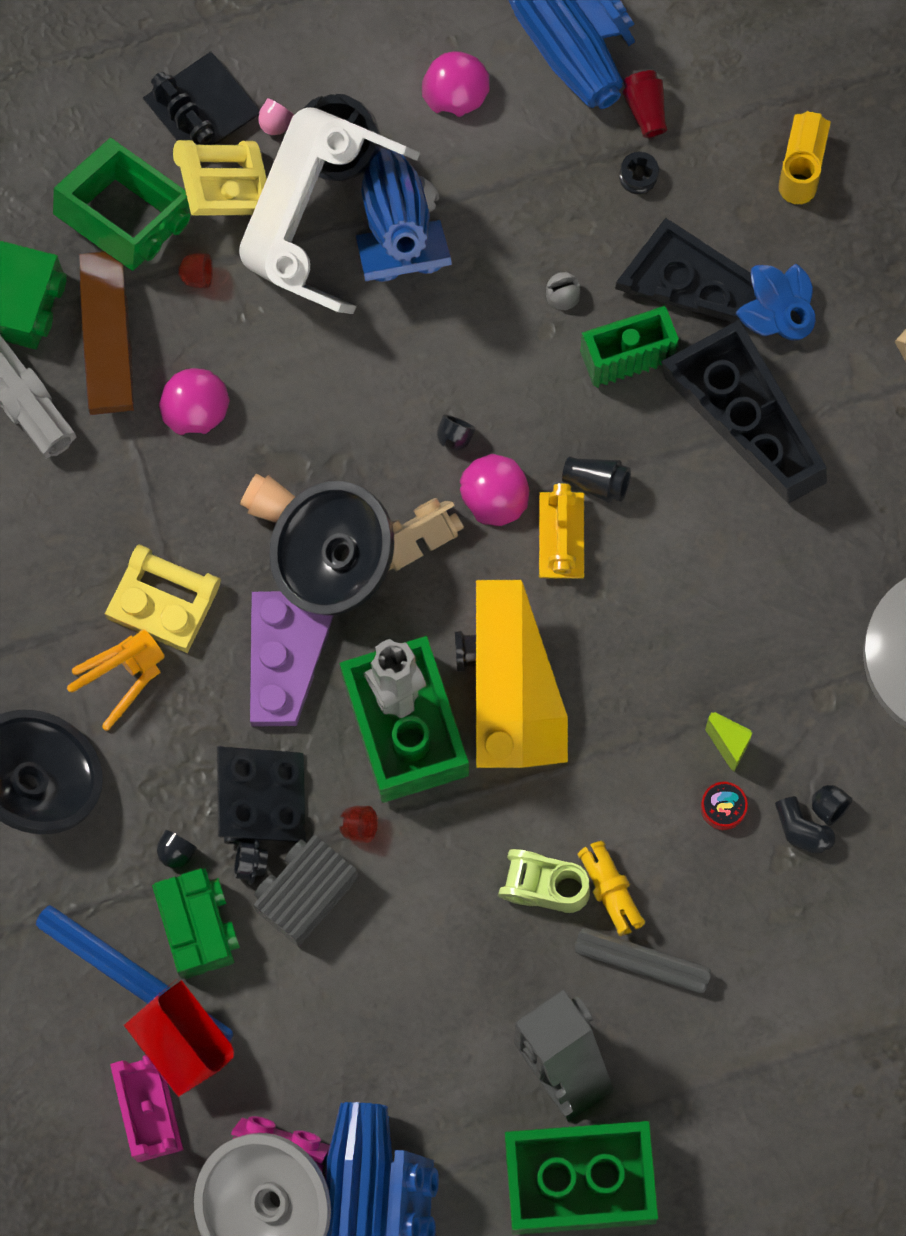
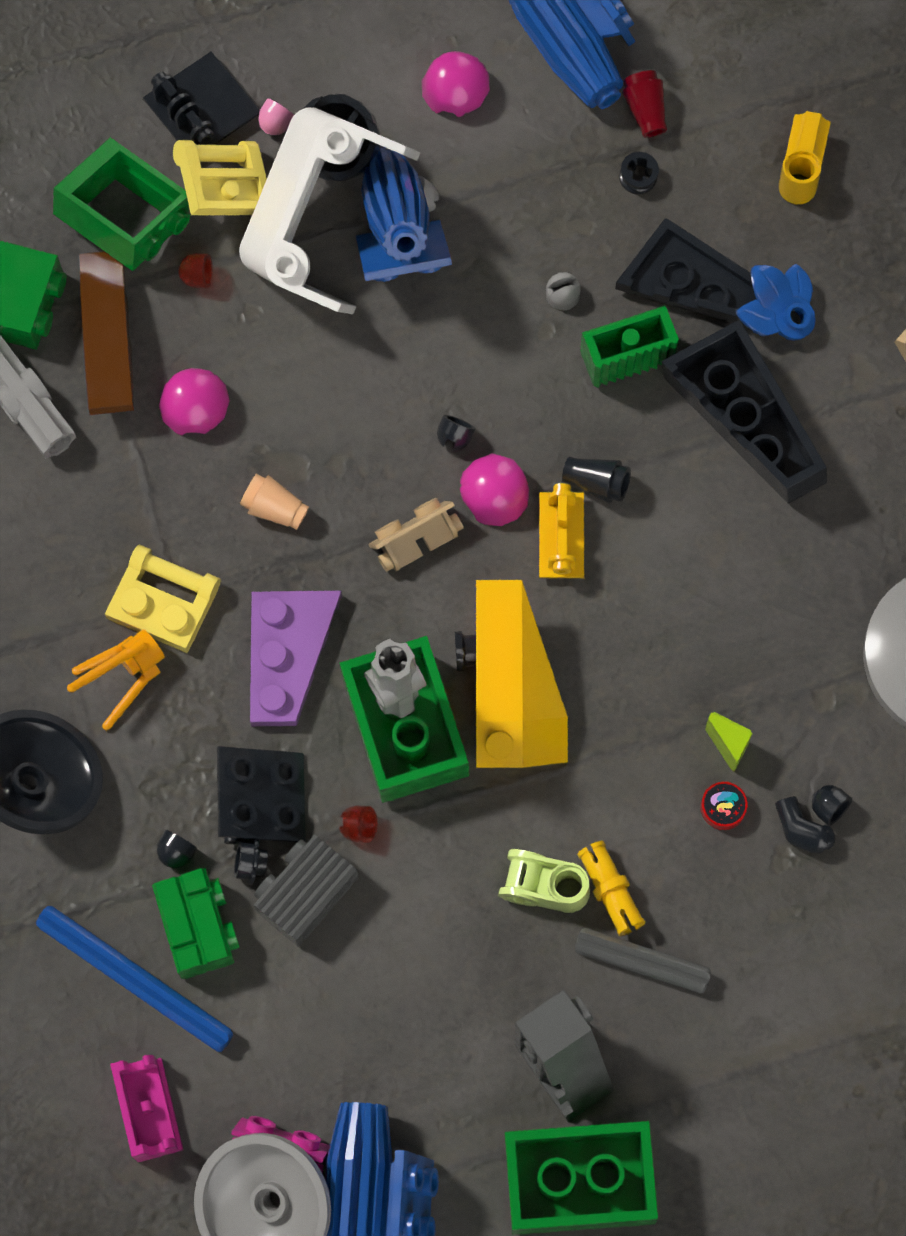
(180, 1038): red piece -> none
(311, 542): black dish -> none

